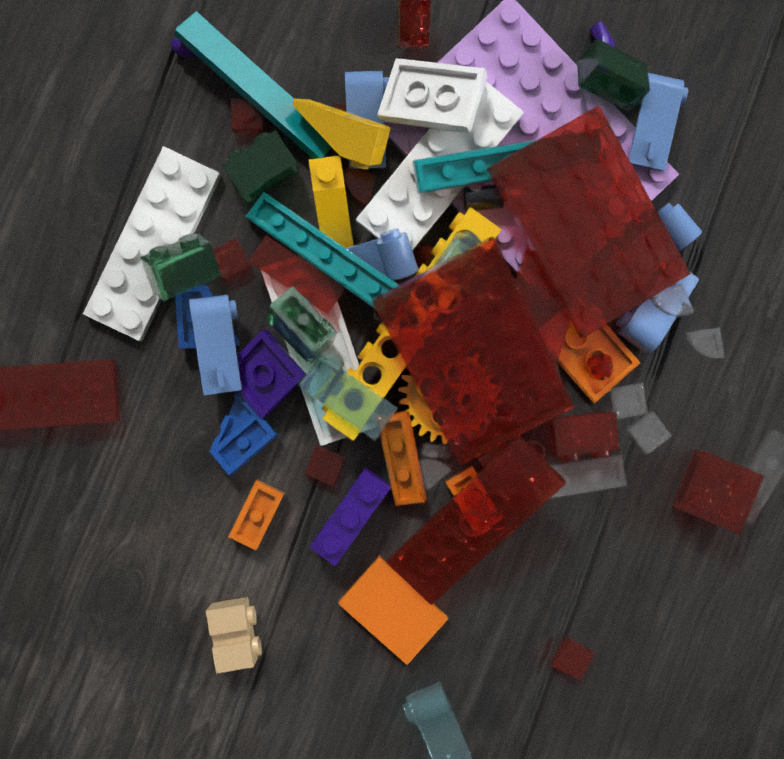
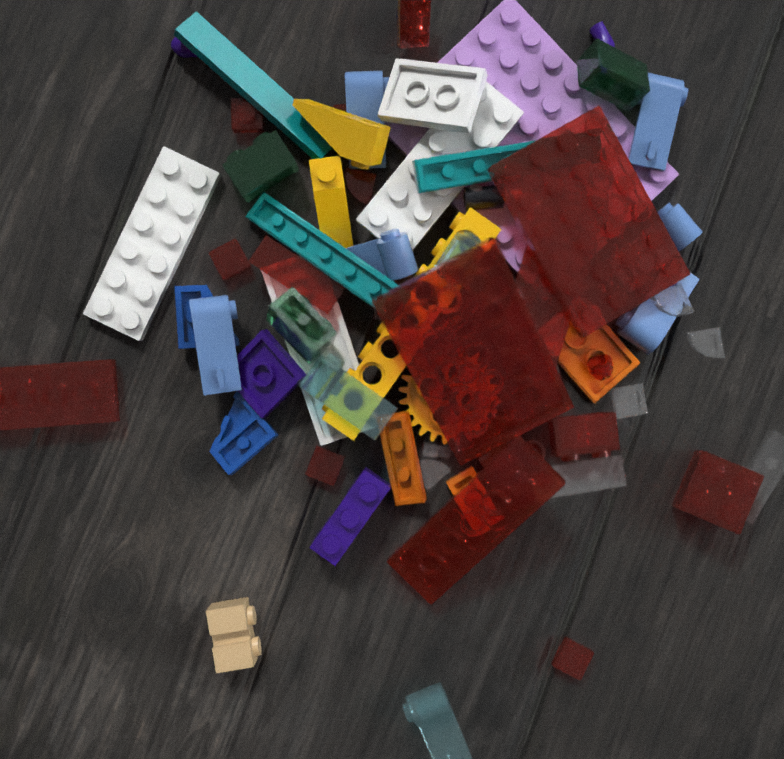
(180, 266): clear green brick -> none
(256, 514): orange plate -> none
(392, 610): orange tile -> none
(423, 254): clear red hinge -> none
(649, 432): clear tile -> none

